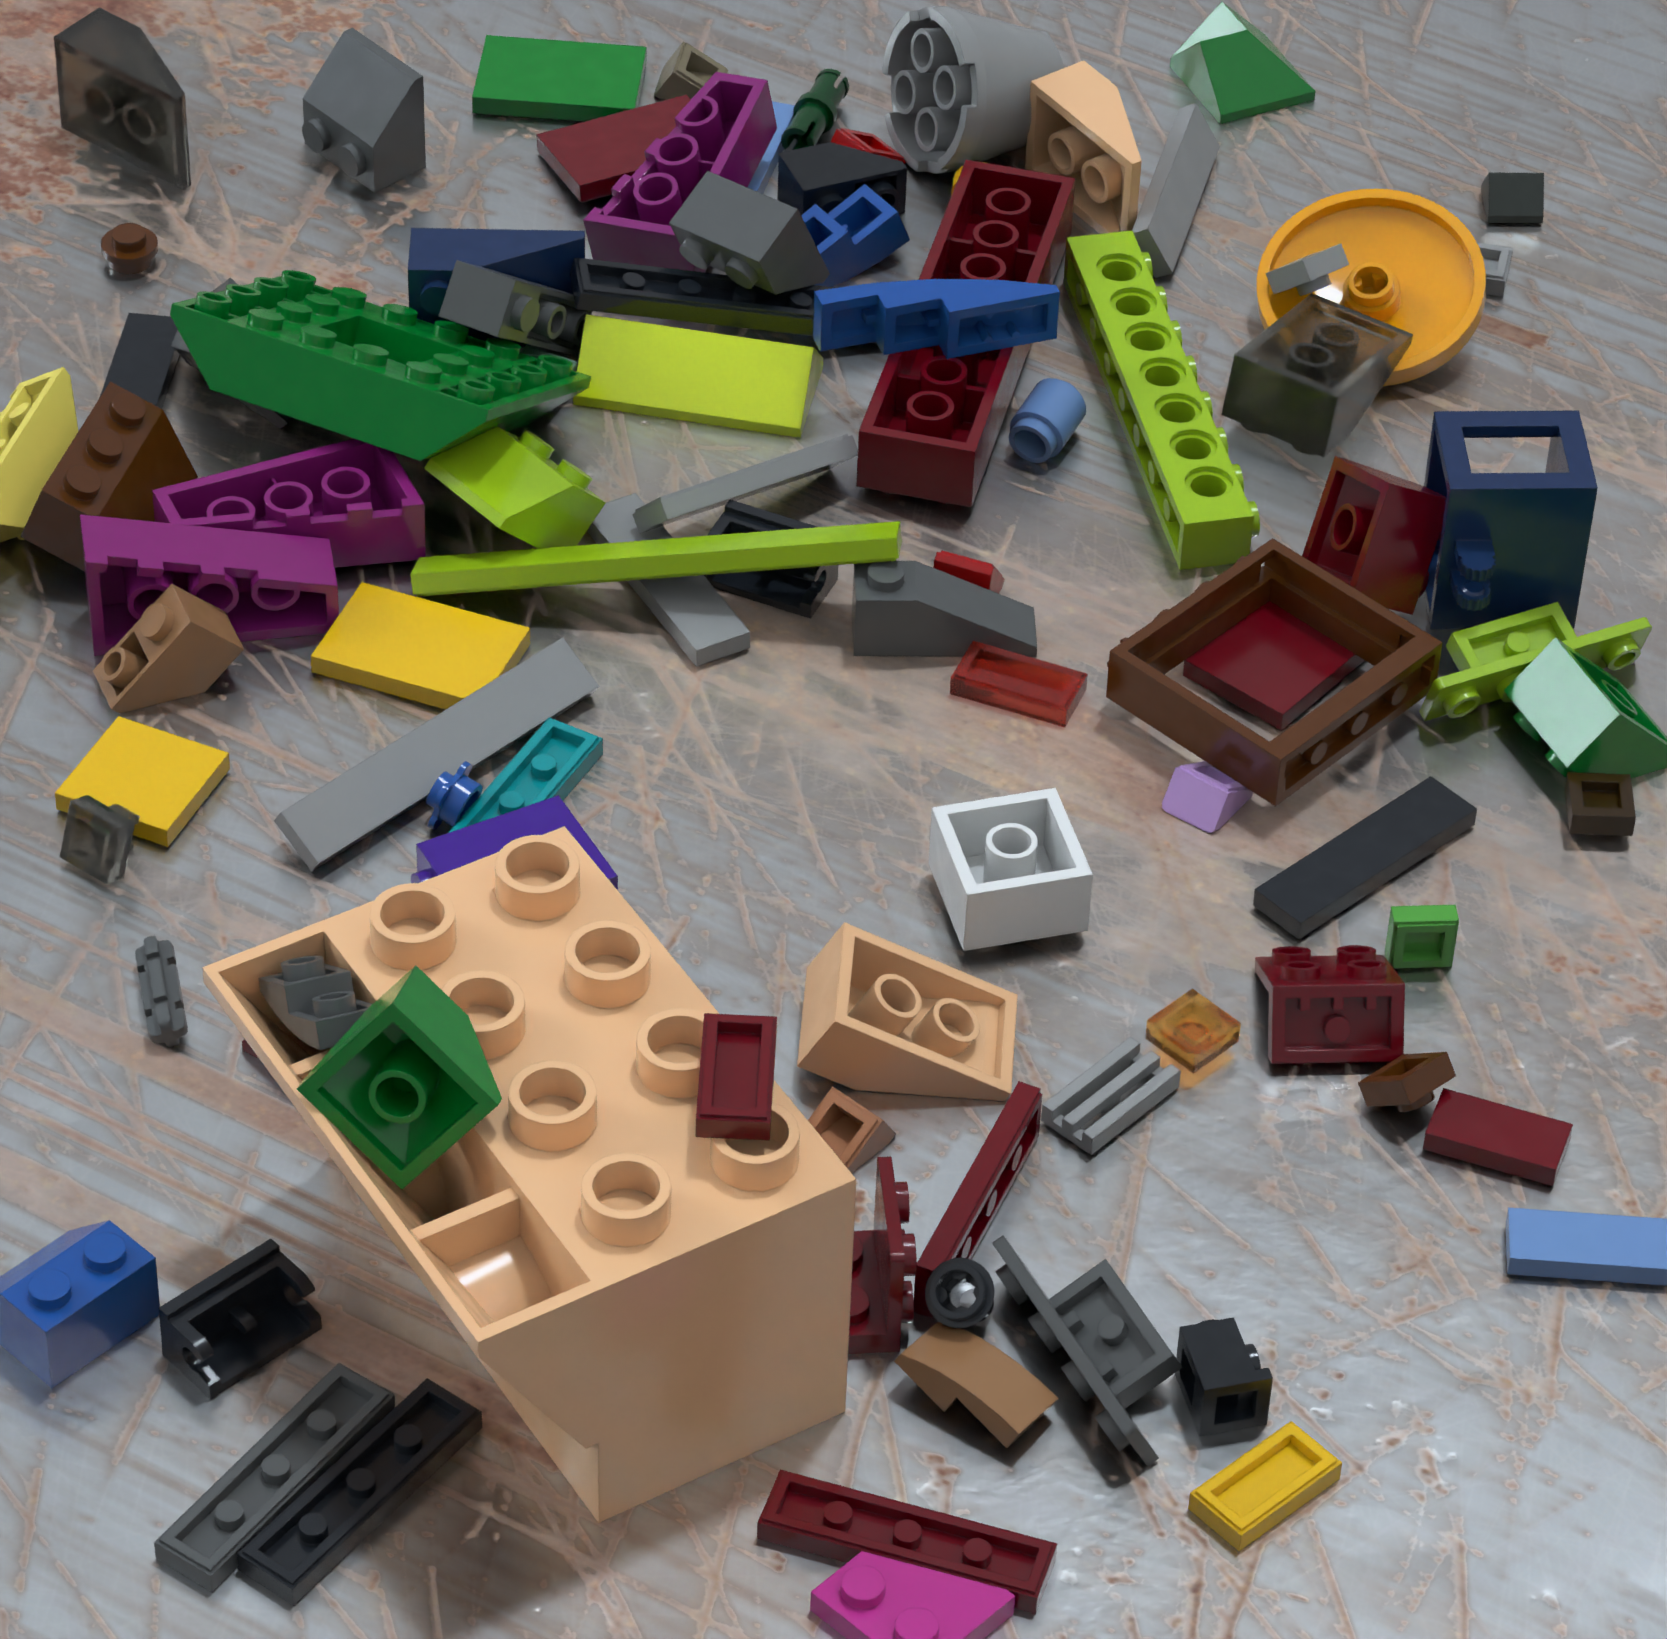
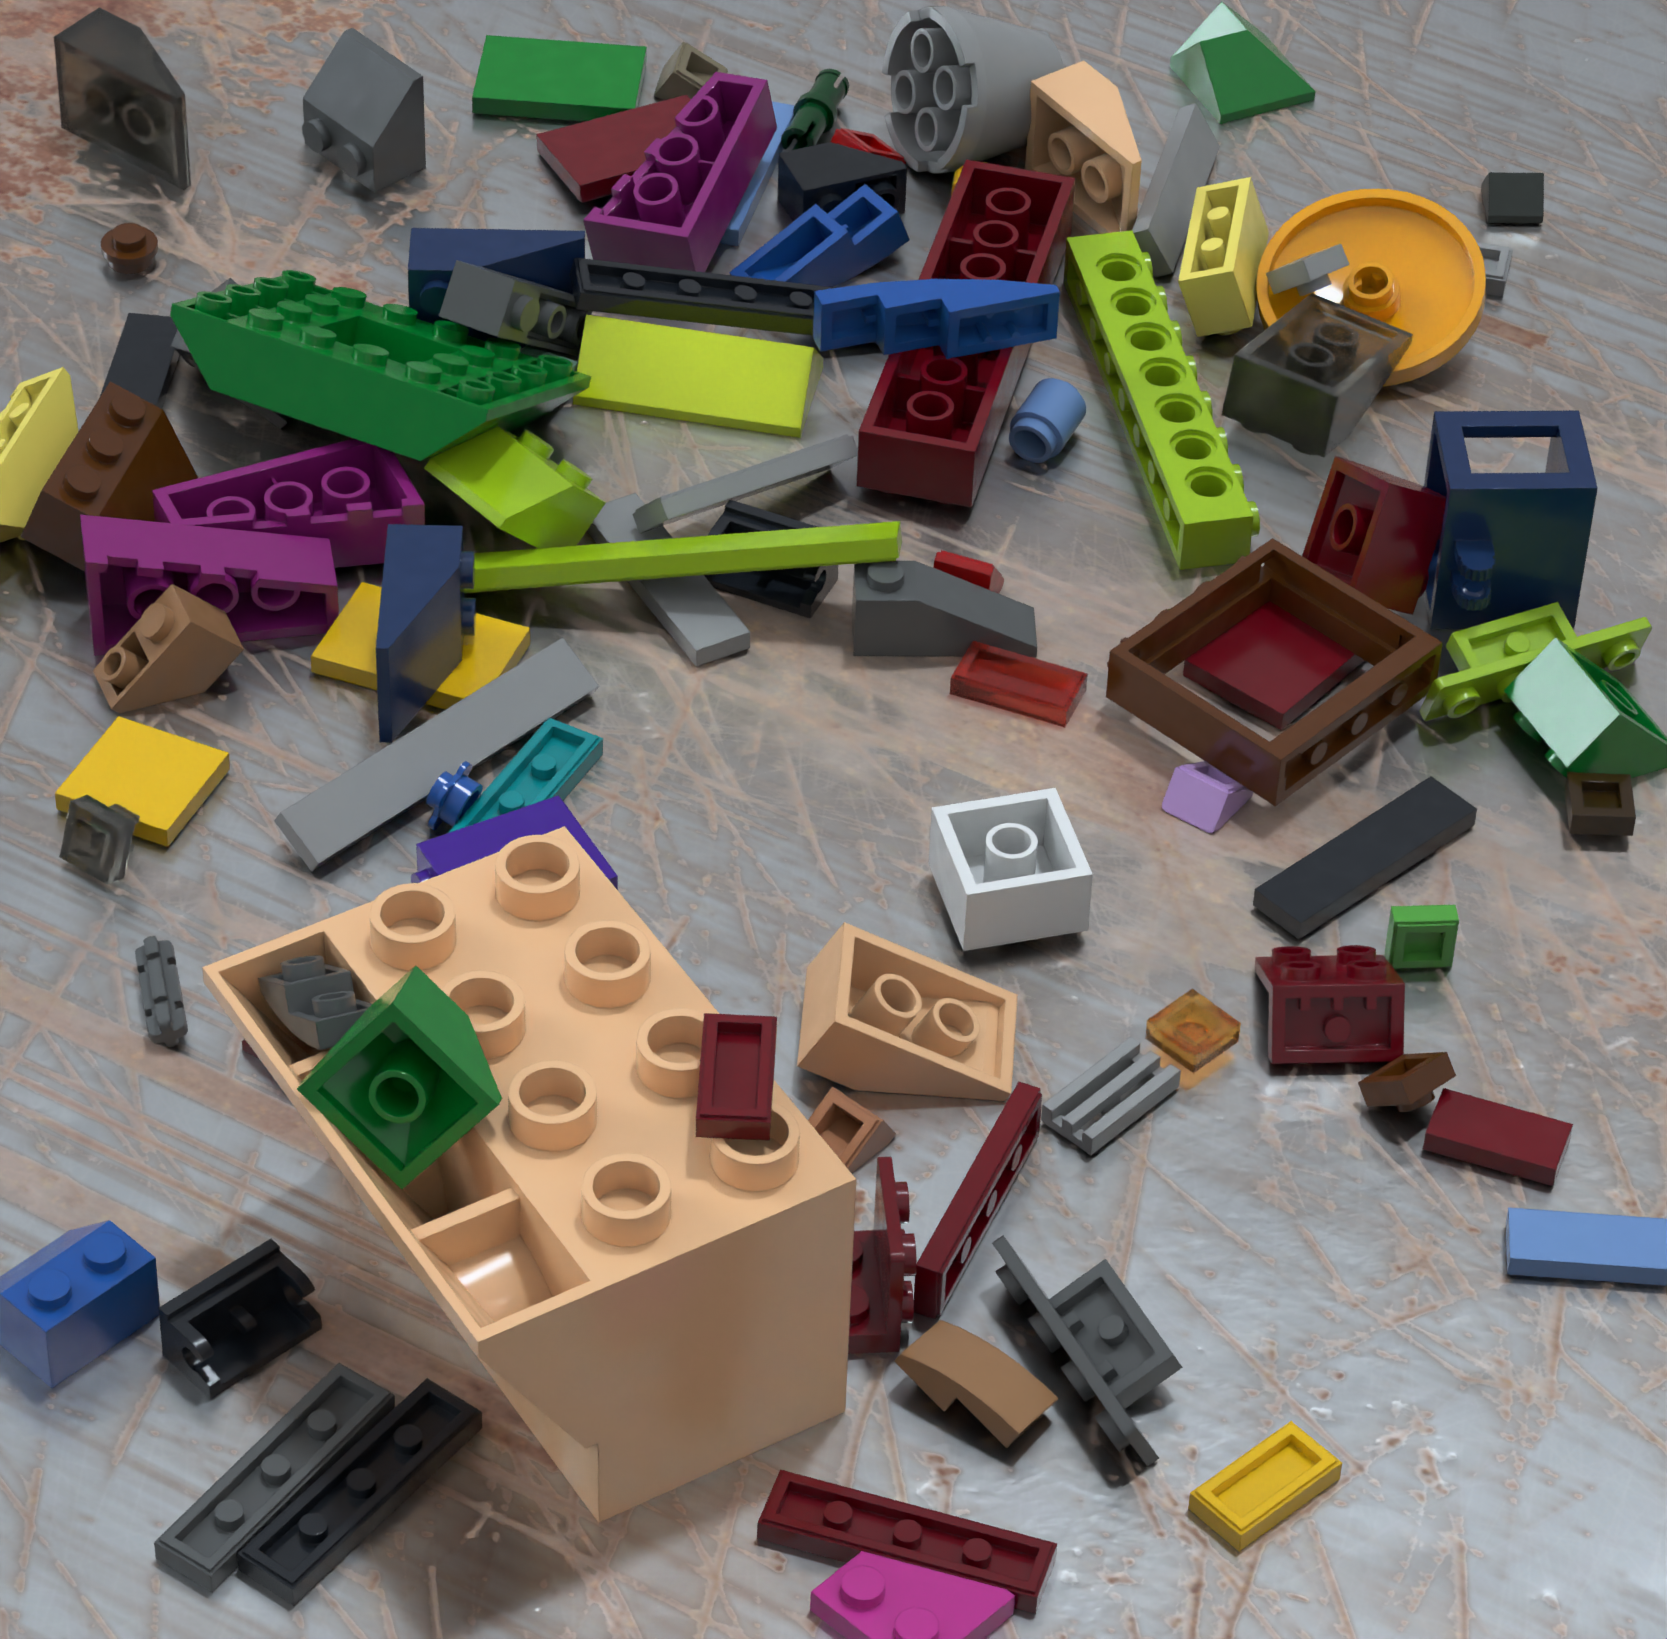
(420, 618): none -> slope
(747, 237): dark grey slope -> none
(947, 1286): black cone -> none
(1222, 1378): black brick -> none
(1223, 257): none -> light yellow brick

